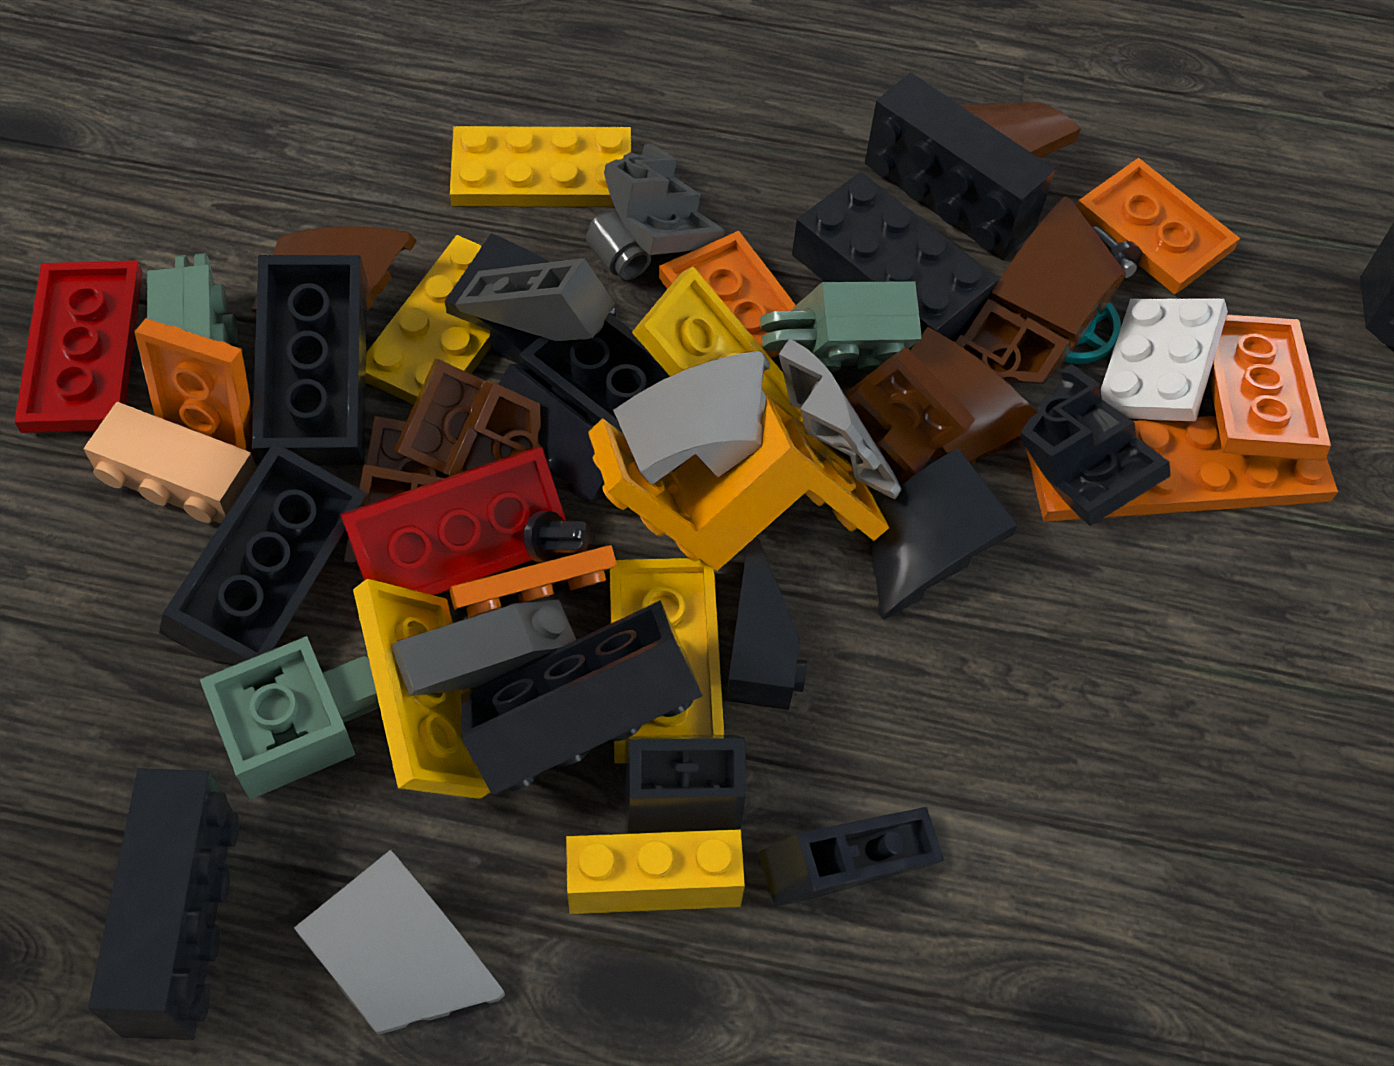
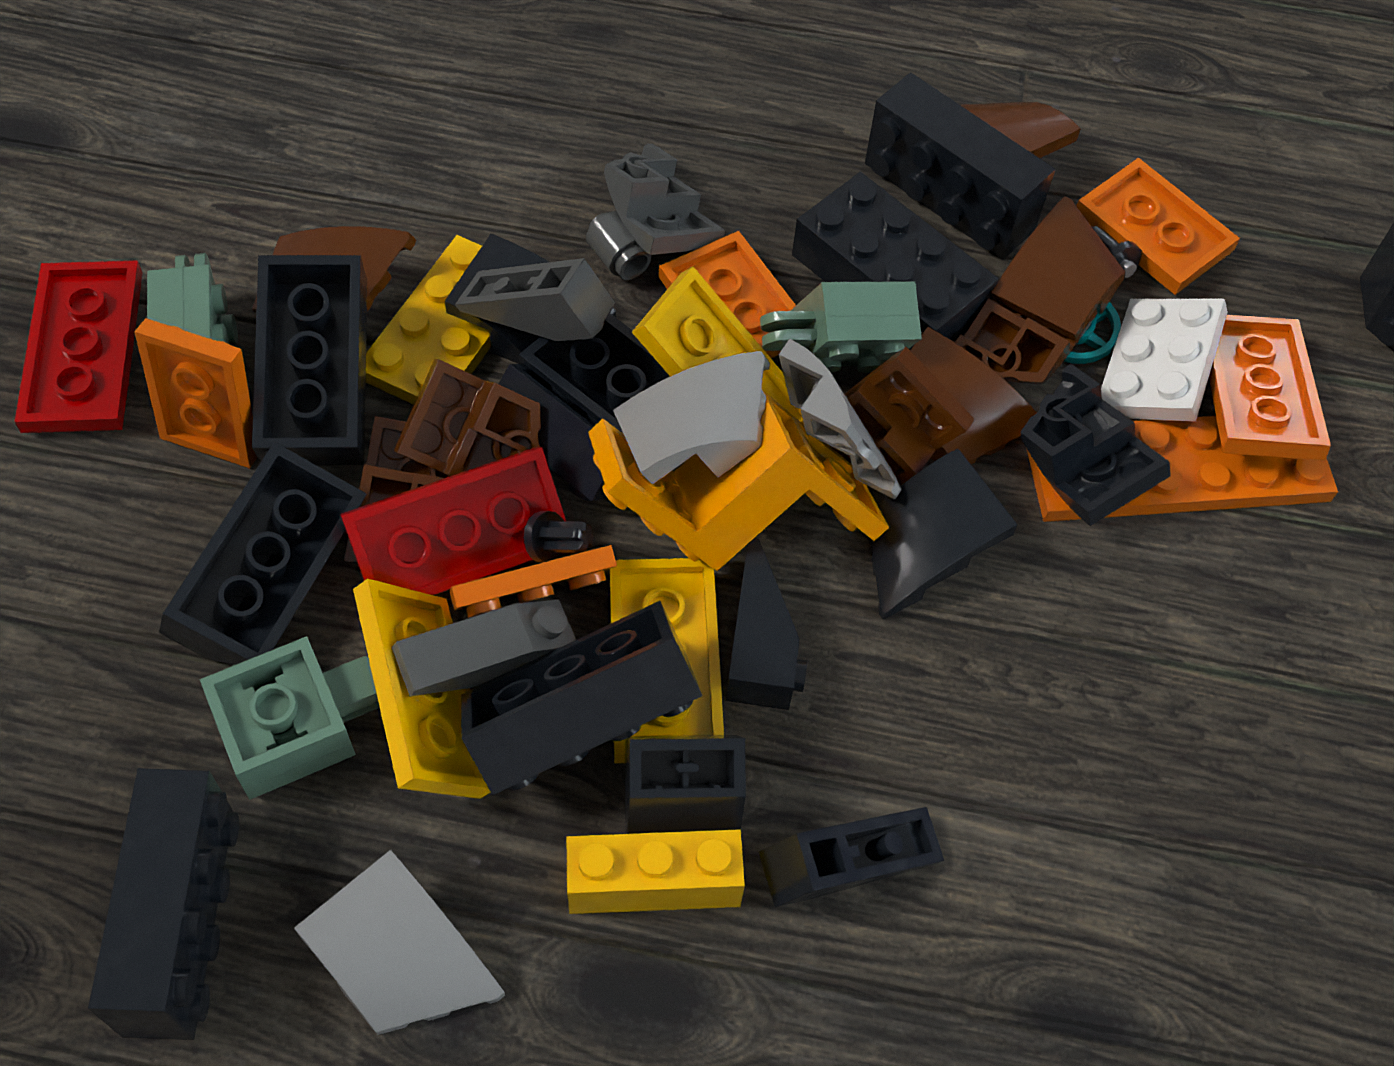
(169, 463): light nougat brick -> none
(534, 165): yellow plate -> none

